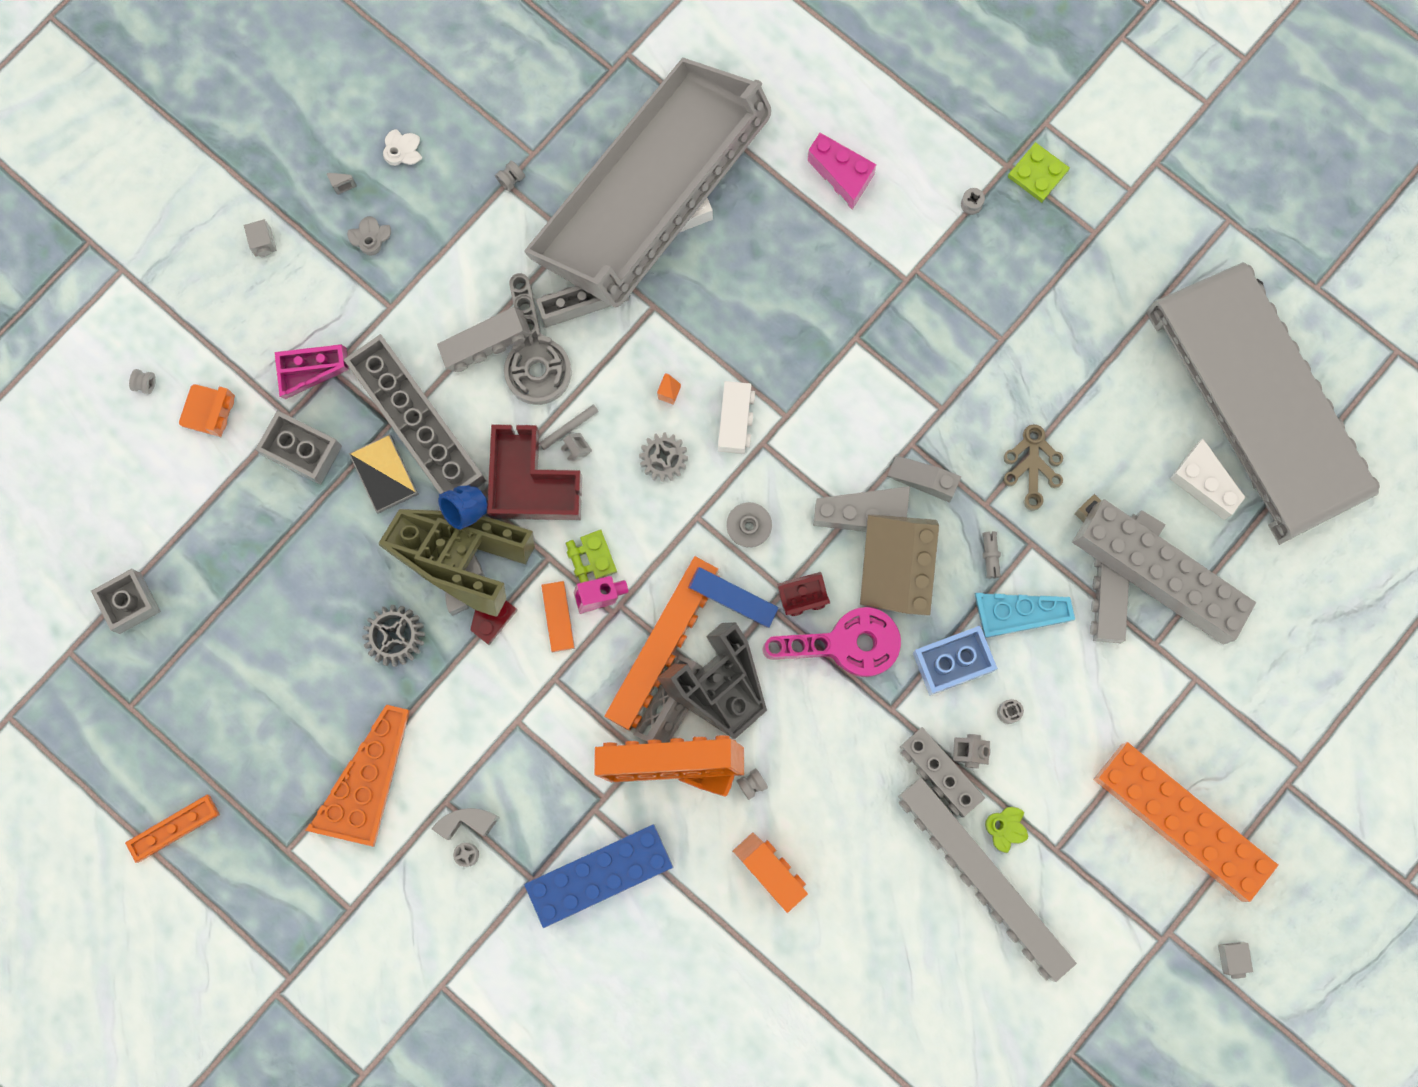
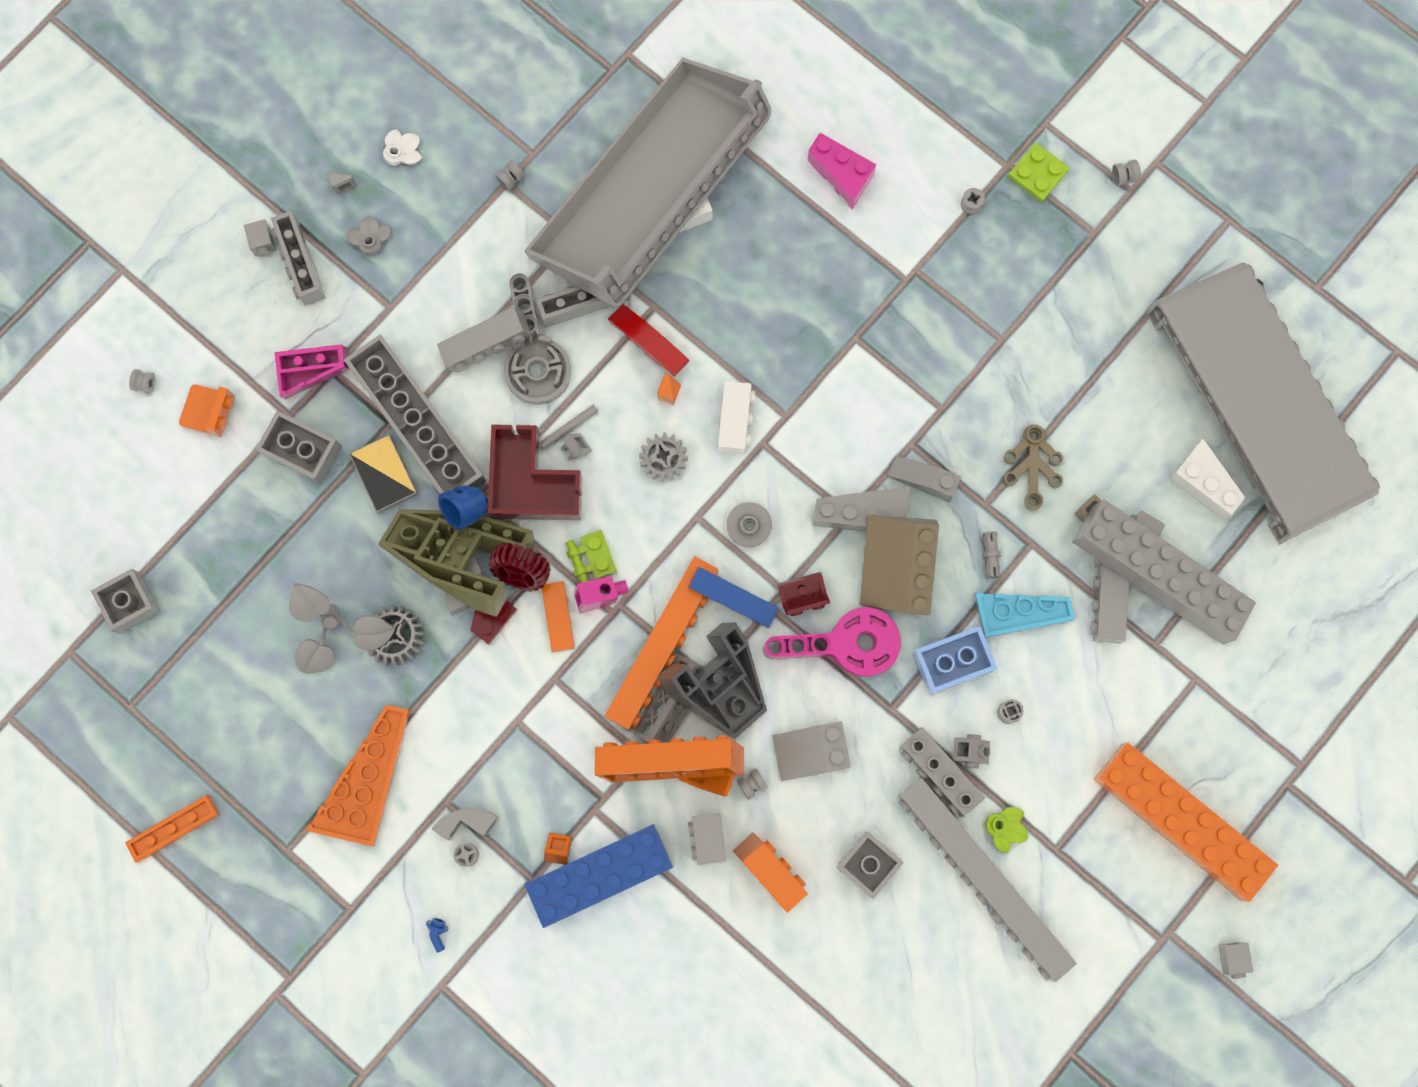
(298, 258): none -> light grey brick
(315, 657): none -> light grey plant
(437, 927): none -> blue plate
(519, 567): none -> dark red gear
(557, 848): none -> orange slope
(649, 340): none -> red slope
(708, 839): none -> light grey brick
(811, 751): none -> light grey slope
(869, 865): none -> light grey brick
(1126, 172): none -> light grey wheel

